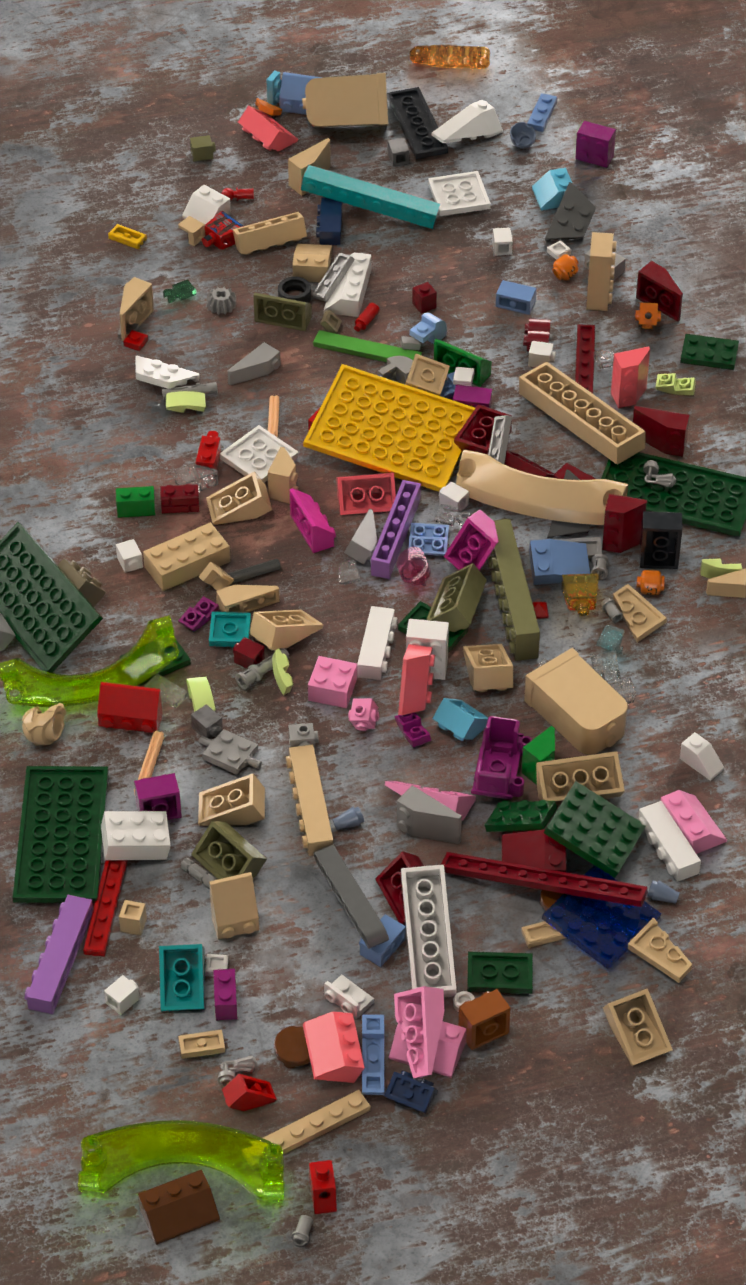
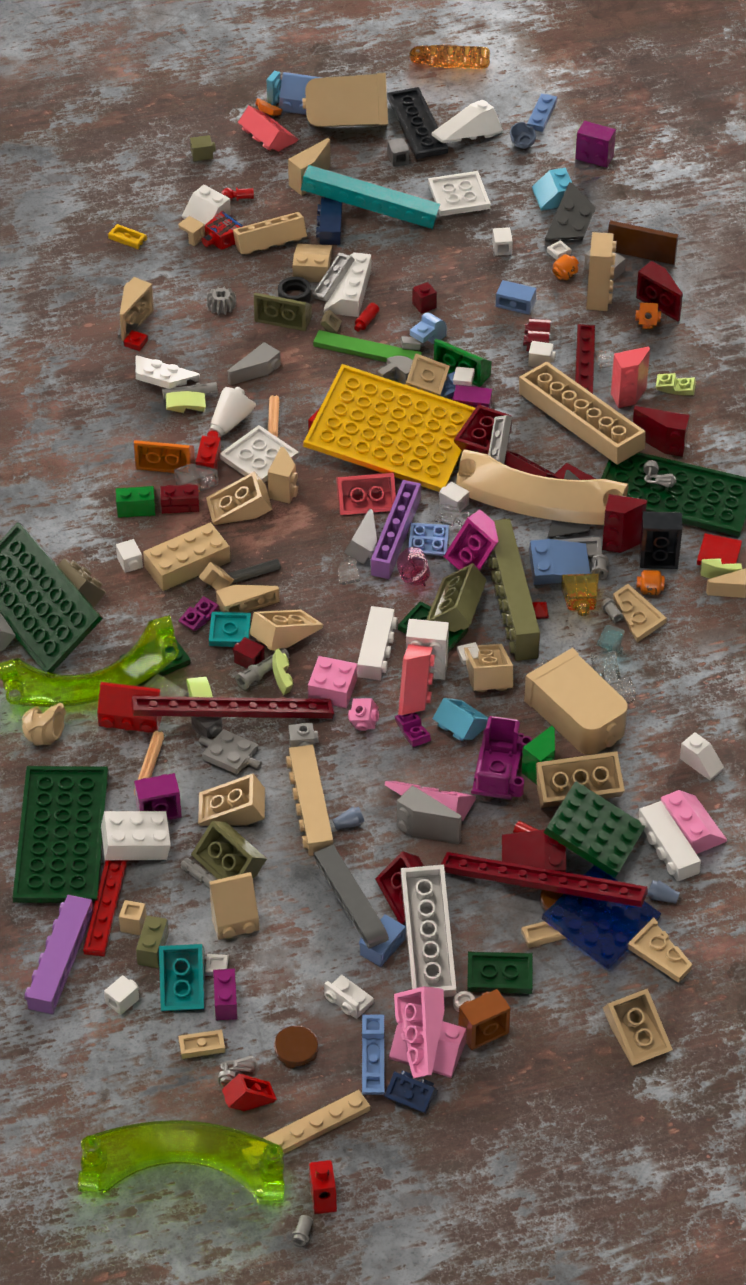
(152, 936): none -> olive brick
(162, 456): none -> orange slope
(178, 1206): reddish brown slope -> none
(180, 290): clear green plate -> none
(231, 410): none -> white cone
(232, 707): none -> dark red plate
(310, 521): dark pink slope -> none
(334, 1047): coral slope -> none
(473, 650): none -> white tile
(520, 816): dark green plate -> none
(644, 242): none -> reddish brown tile
(709, 351): dark green plate -> none
(719, 548): none -> red tile

